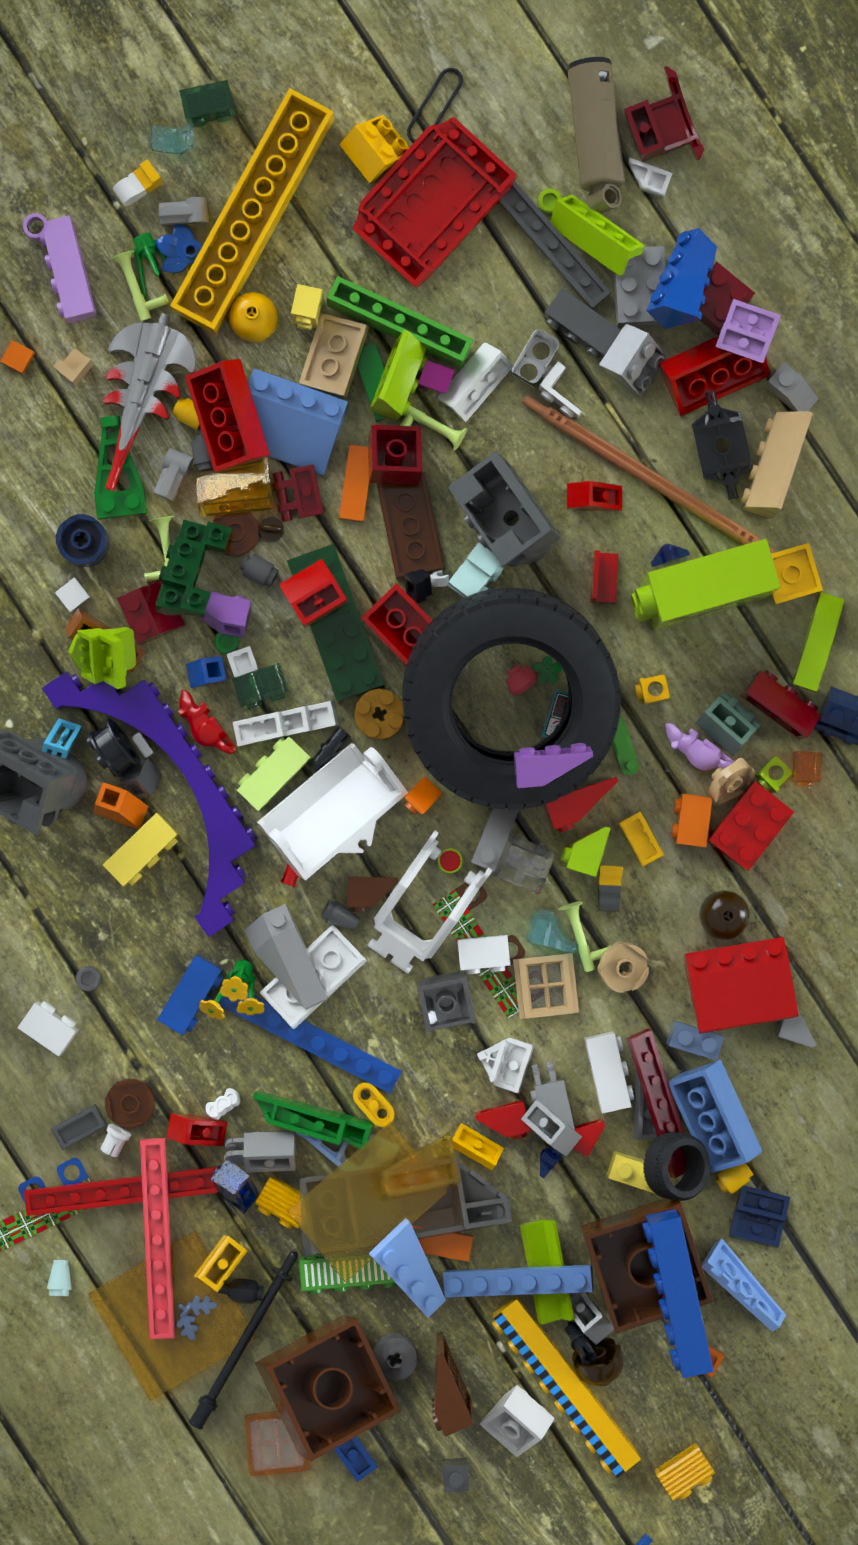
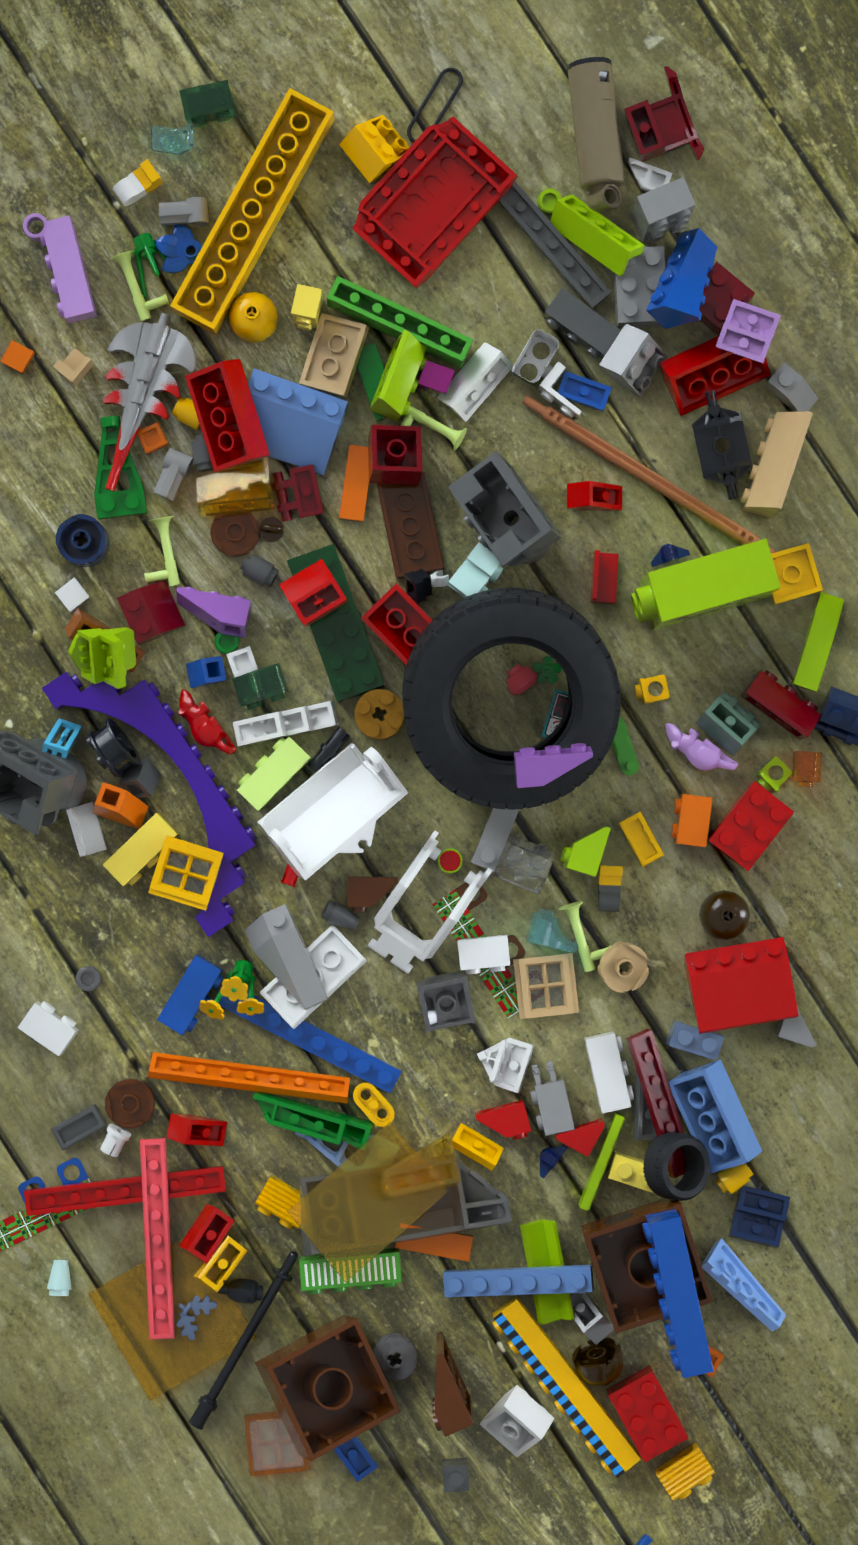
(86, 829): none -> white panel
(143, 745): light grey tile -> none
(152, 438): none -> orange tile
(185, 561): dark green bracket -> none
(186, 872): none -> yellow piece
(206, 1233): none -> red brick
(223, 1104): white piece -> none
(235, 1185): clear blue slope -> none
(249, 1077): none -> orange plate
(263, 1151): light grey hinge -> none
(408, 1267): light blue wing -> none
(422, 796): orange slope -> none
(551, 1128): light grey slope -> none
(576, 805): red slope -> none
(580, 1343): black axle -> none
(584, 391): none -> blue plate
(601, 1161): none -> lime tile
(647, 1413): none -> red brick
(663, 210): none -> light grey brick
(729, 781): tan plate -> none

